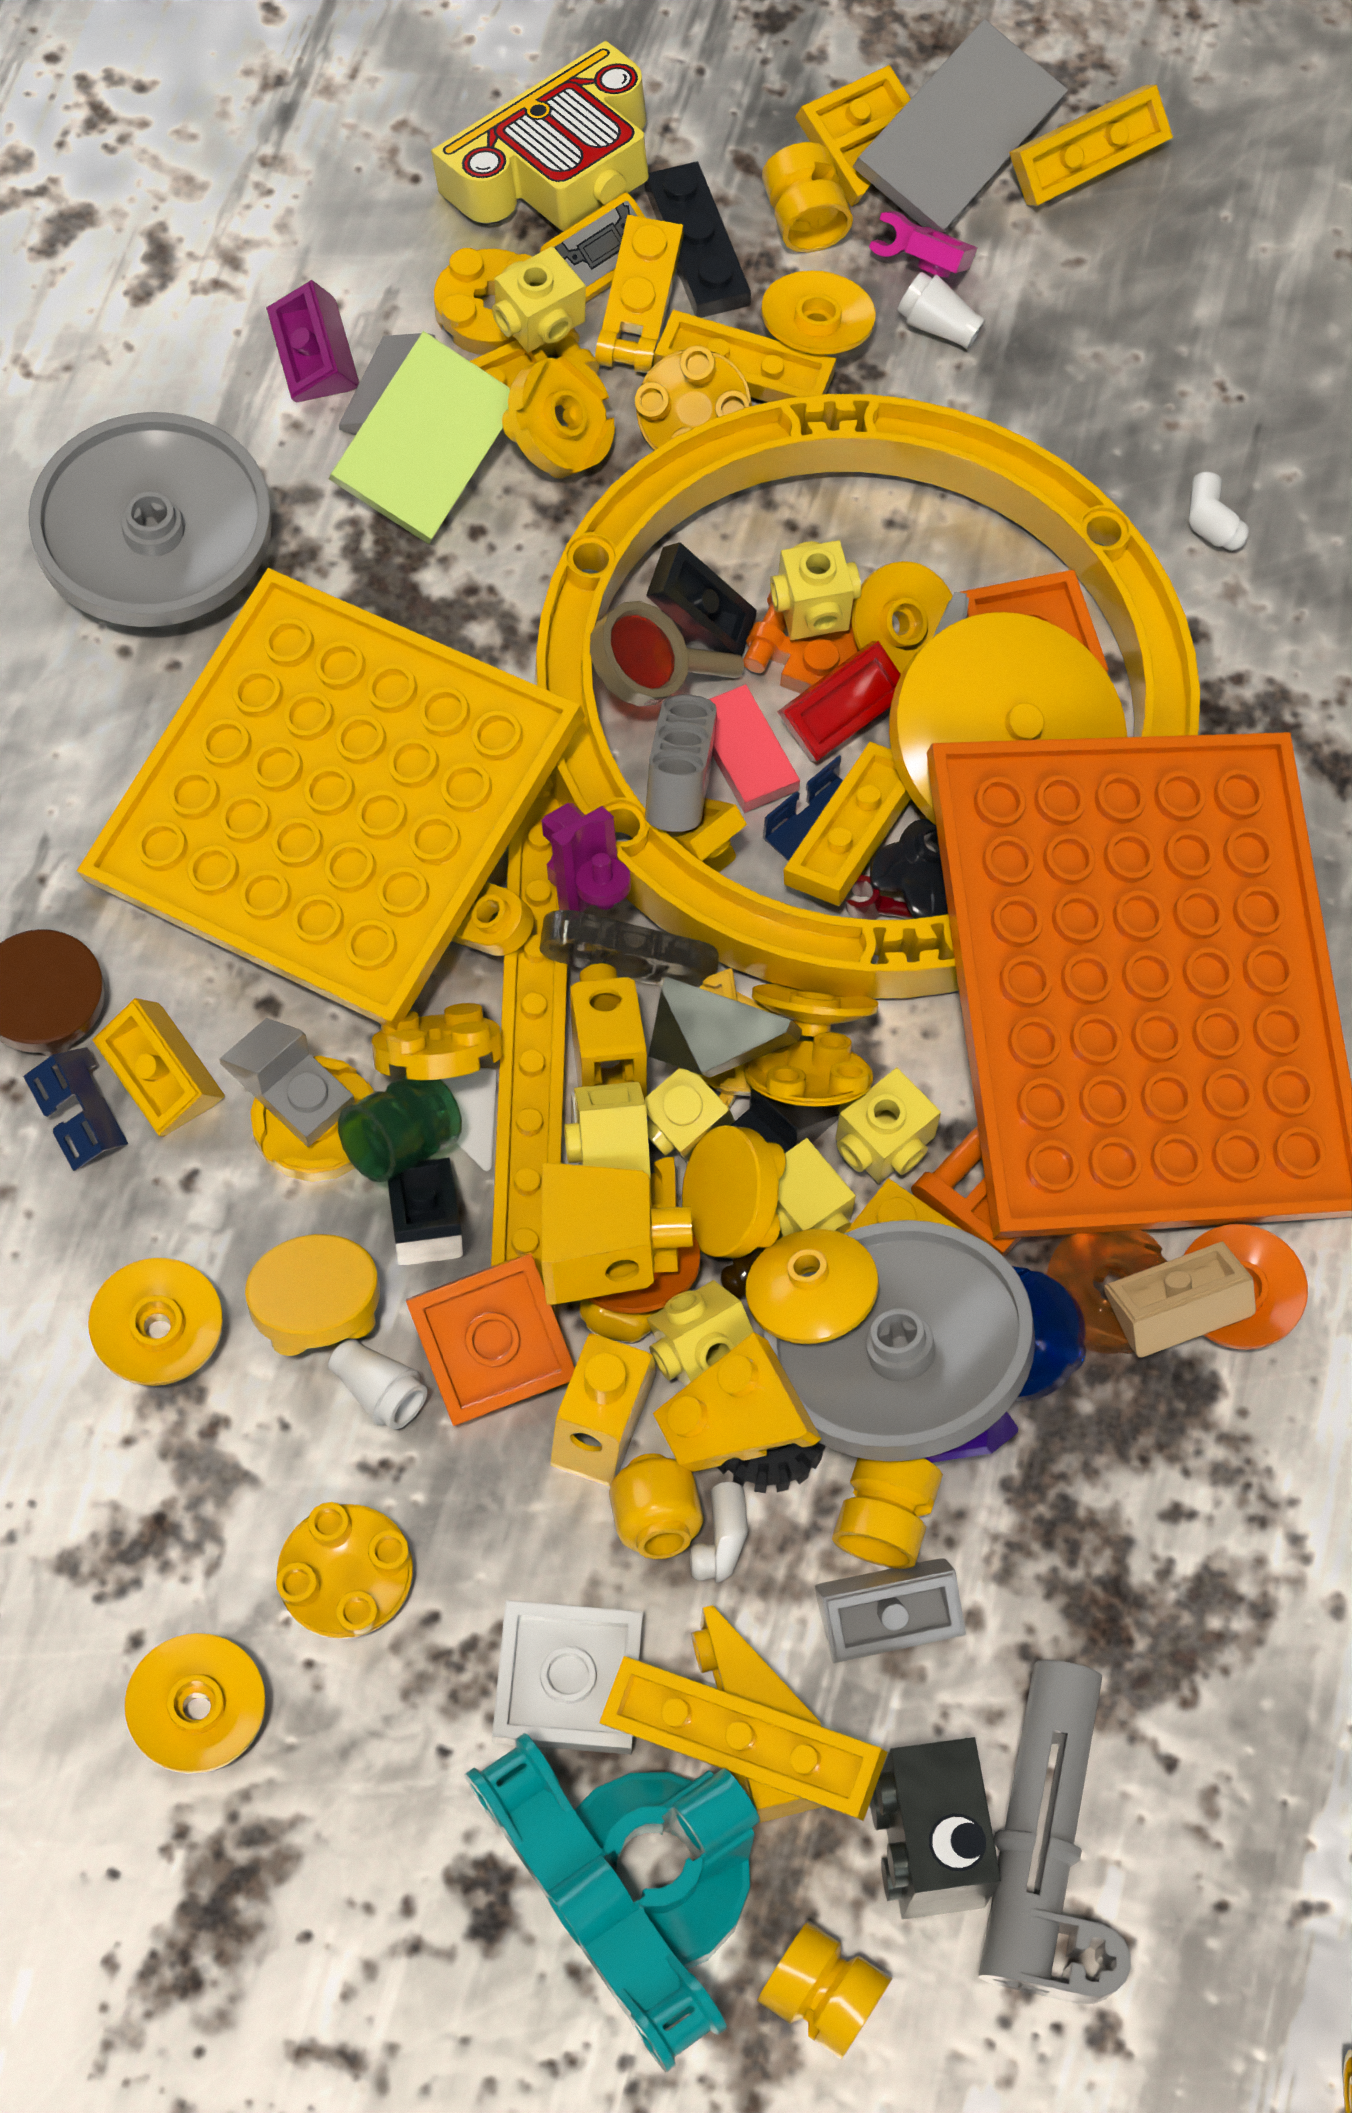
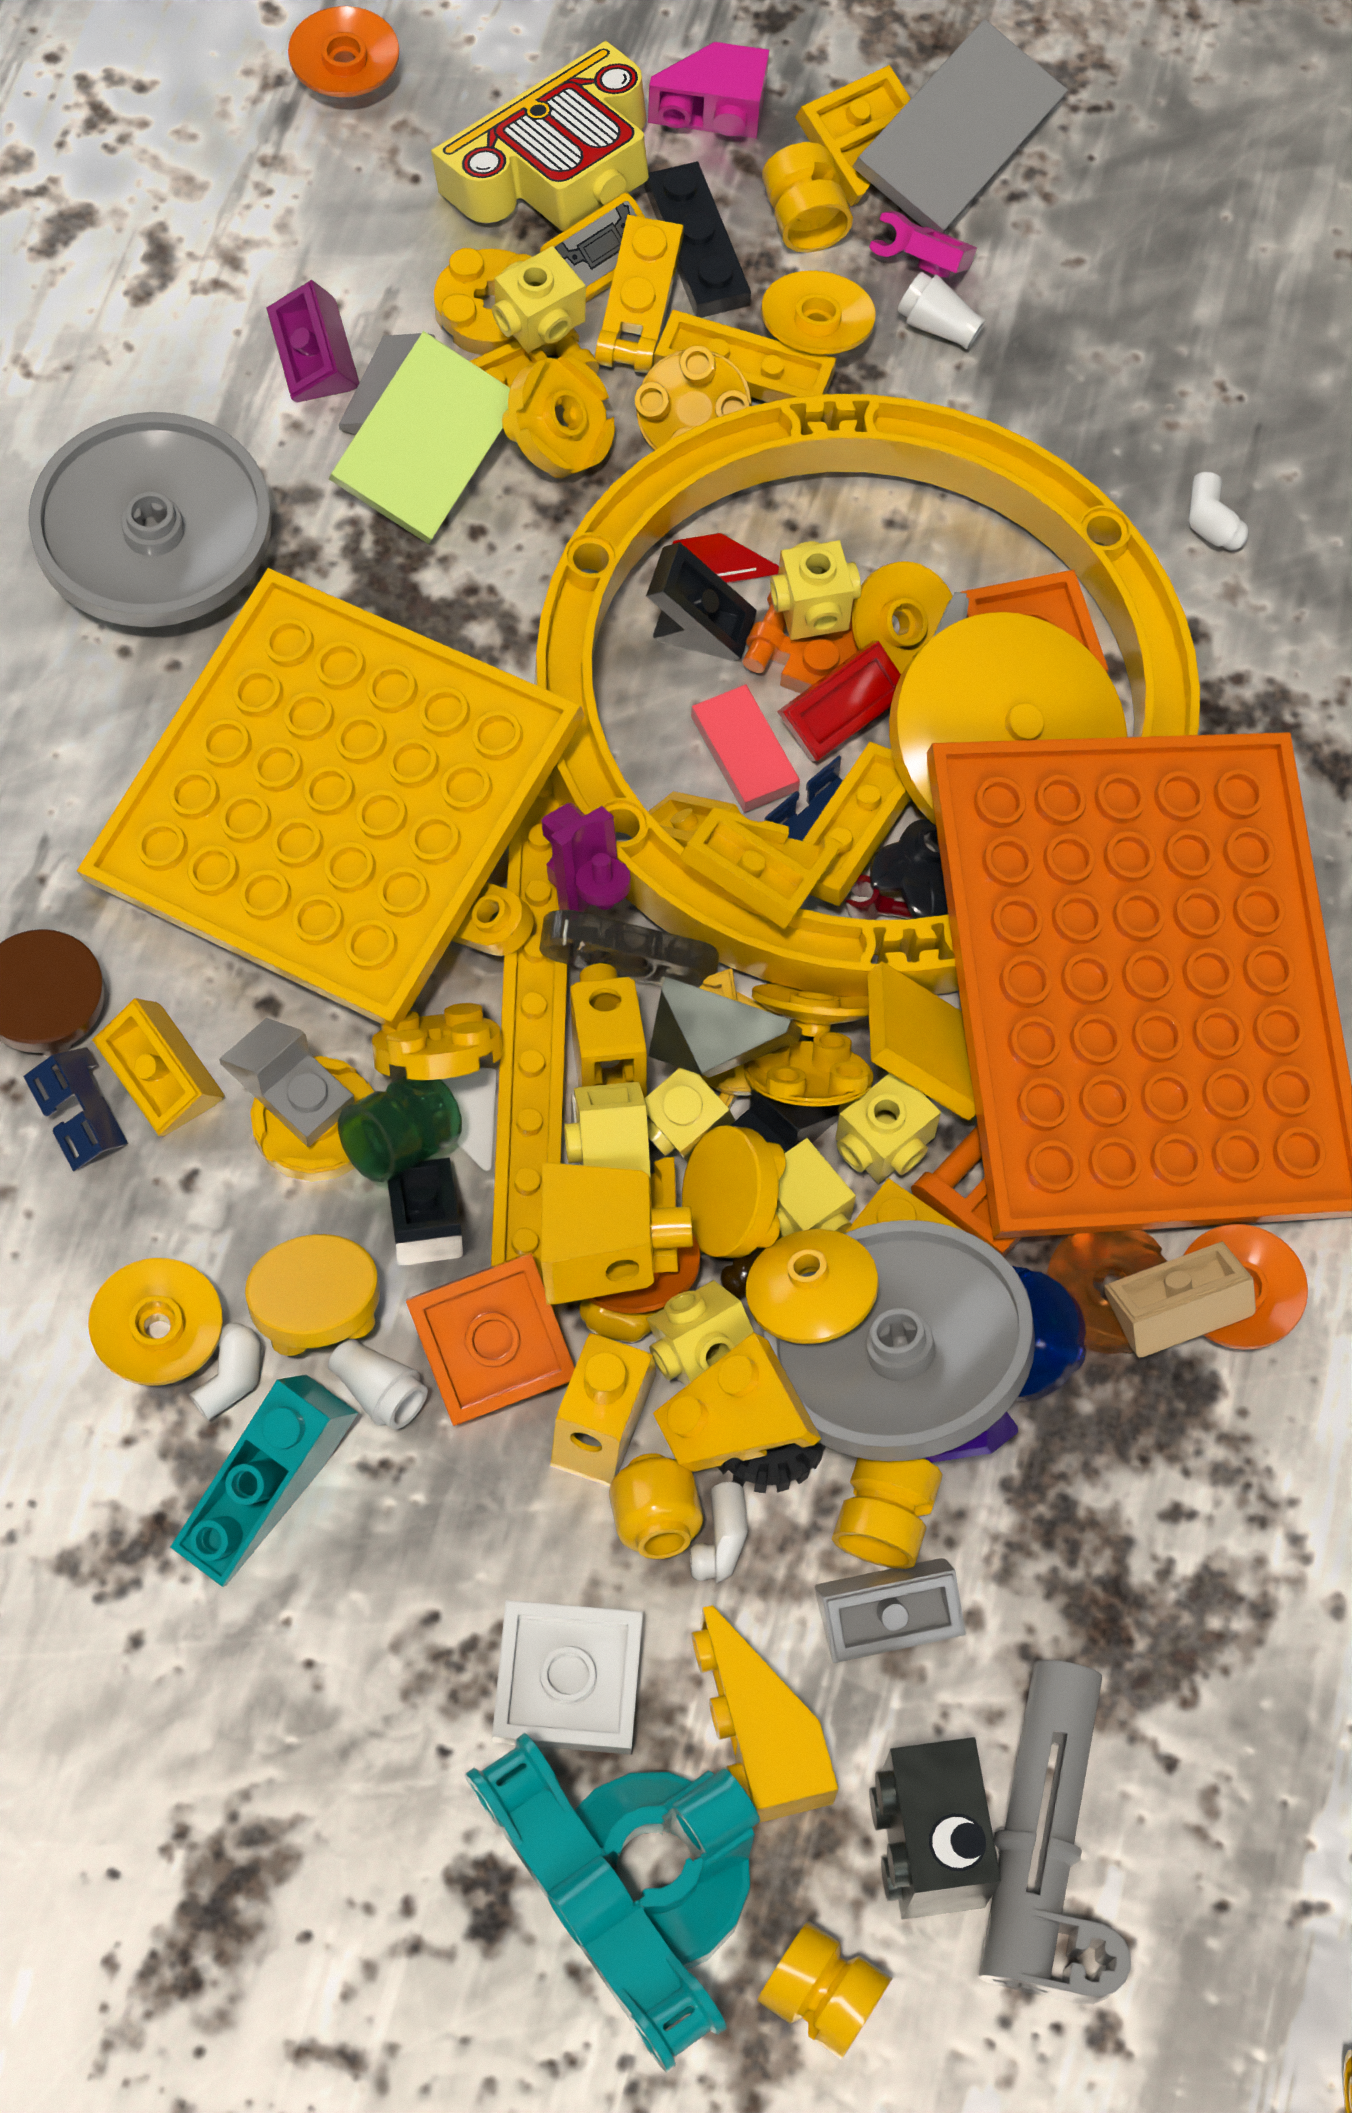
(188, 1670): yellow dish -> none
(236, 1371): none -> white arm
(263, 1475): none -> teal slope
(343, 51): none -> orange dish
(344, 1570): yellow dish -> none
(646, 657): dark tan piece -> none
(680, 763): light grey beam -> none
(712, 91): none -> dark pink slope
(729, 558): none -> red sticker
(744, 1738): yellow plate -> none
(758, 862): none -> yellow wing
(919, 1039): none -> yellow tile
(1091, 145): yellow plate -> none

